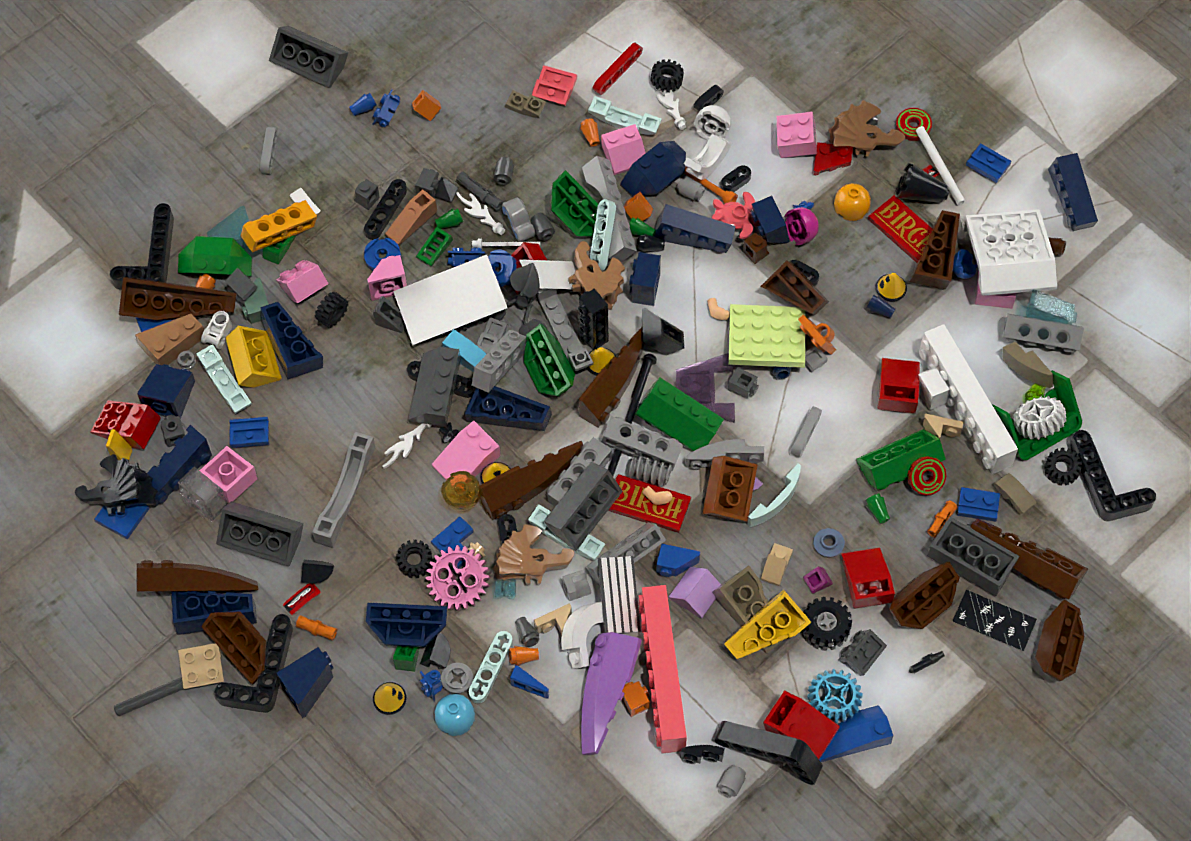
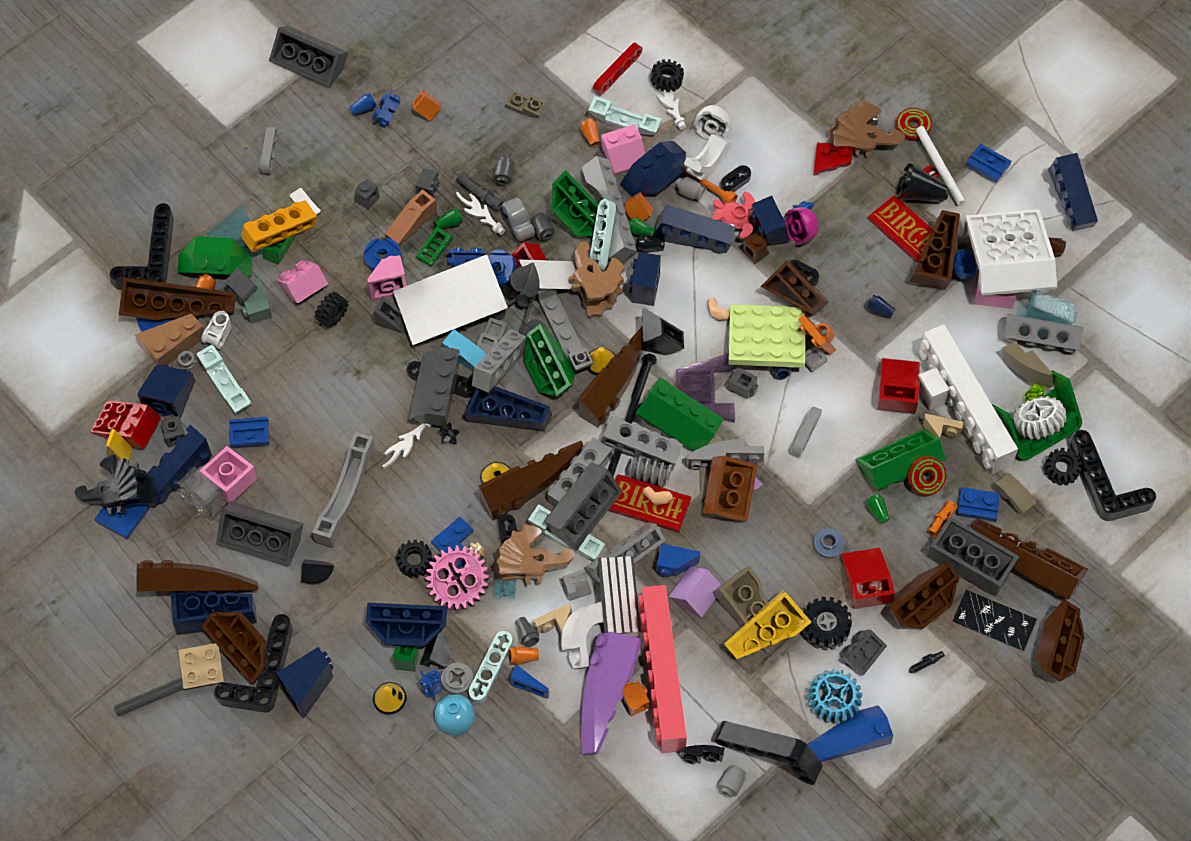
(252, 357): yellow slope -> none
(291, 346): dark blue wedge -> none
(301, 597): sticker -> none
(316, 627): orange pin -> none
(389, 210): black beam -> none
(446, 190): black slope -> none
(461, 491): clear yellow cylinder -> none
(467, 452): bright pink slope -> none
(479, 244): white piece -> none
(554, 85): coral slope -> none
(593, 319): black brick -> none
(708, 98): black beam -> none
(762, 513): light aqua slope -> none
(776, 564): tan slope -> none
(796, 134): bright pink brick -> none
(800, 720): red slope -> none
(817, 579): magenta slope -> none
(852, 202): light orange cylinder -> none
(891, 287): yellow hat -> none

